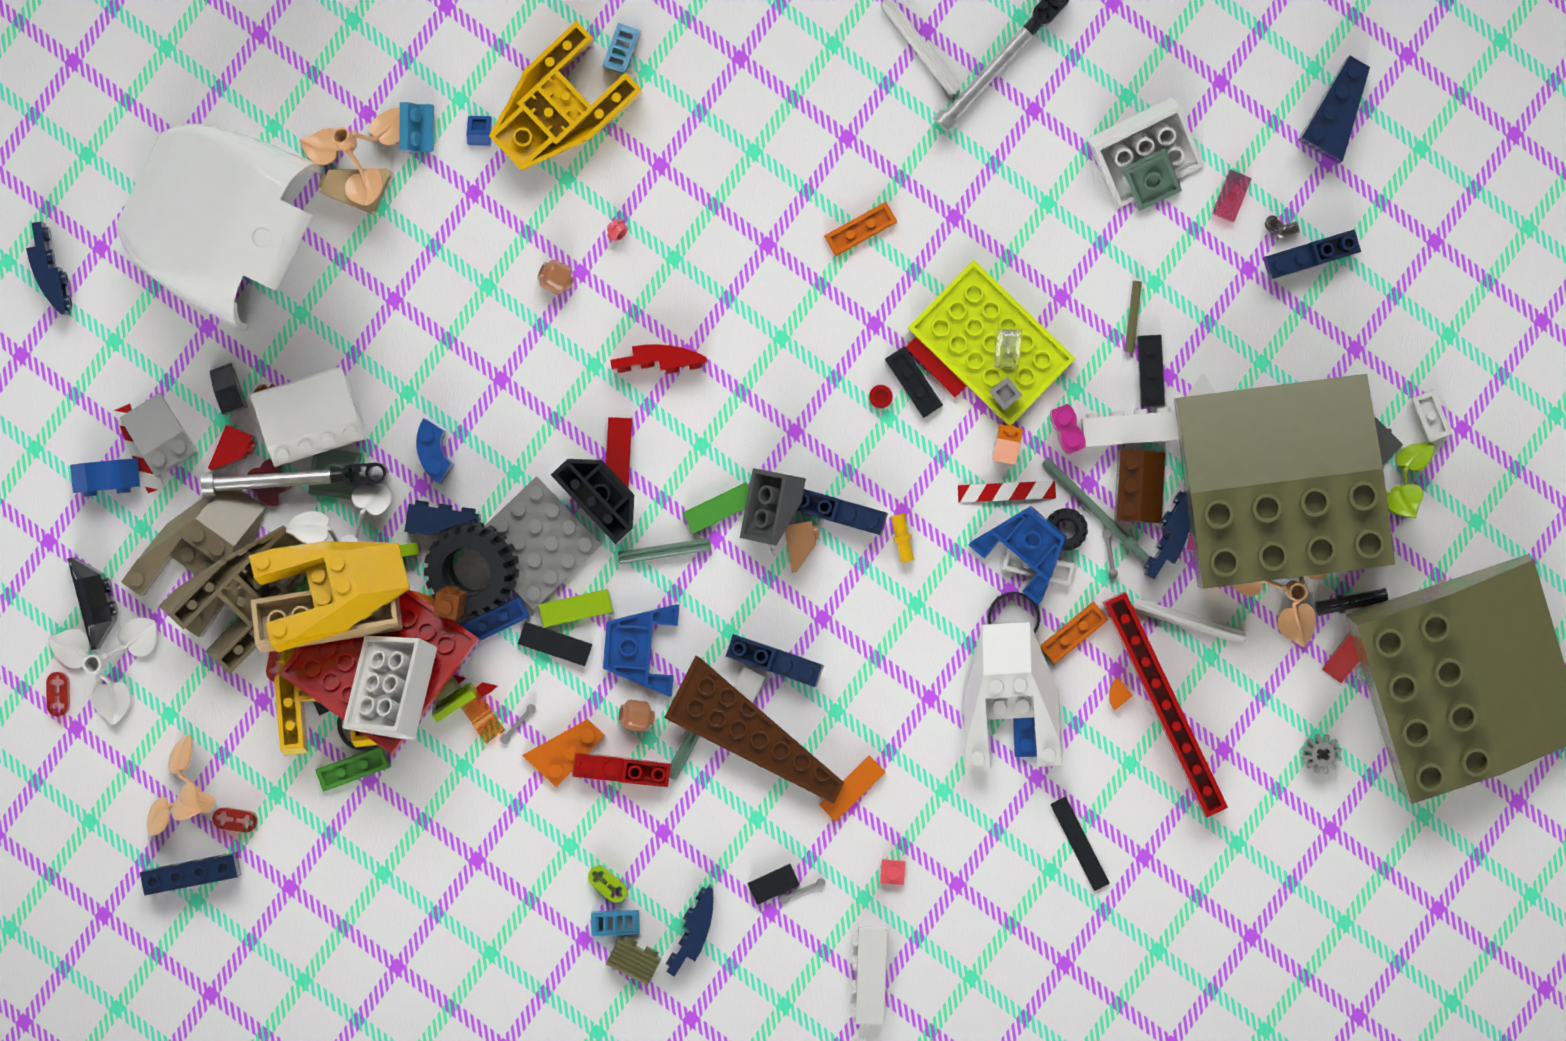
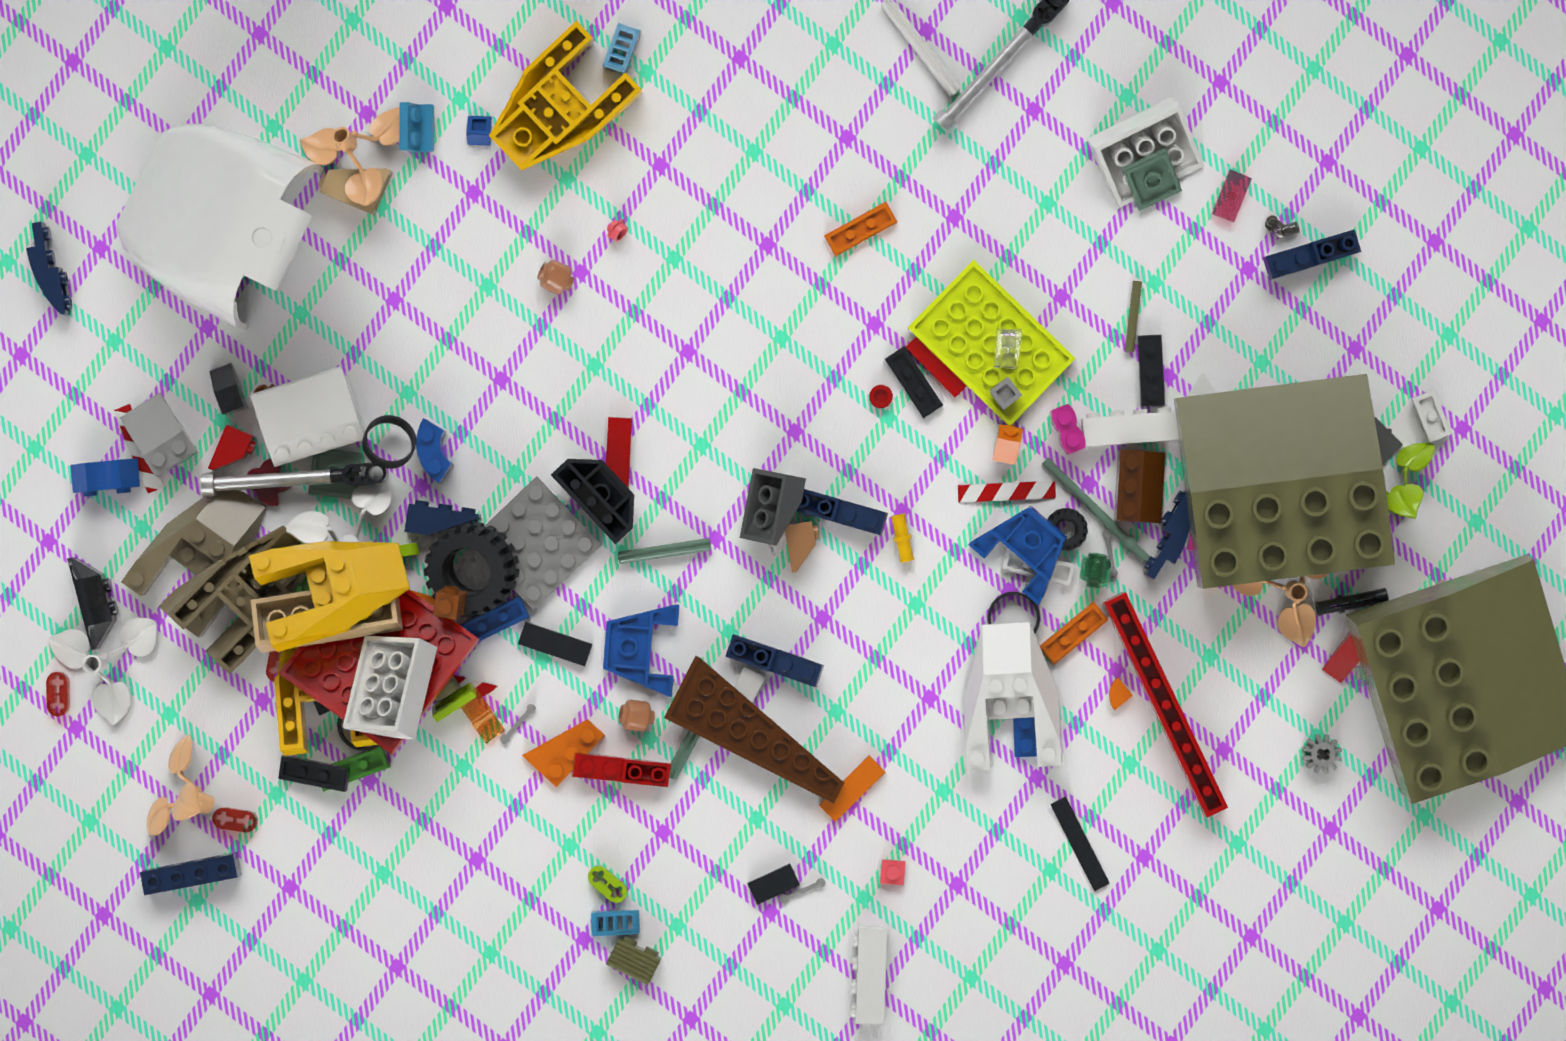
(314, 773): none -> black tile
(396, 421): none -> black tyre
(575, 608): lime tile -> none
(668, 356): red slope -> none
(698, 922): dark blue slope -> none
(717, 508): bright green tile -> none
(1095, 569): none -> clear green head
(1189, 621): white axle -> none
(1335, 115): dark blue wedge -> none

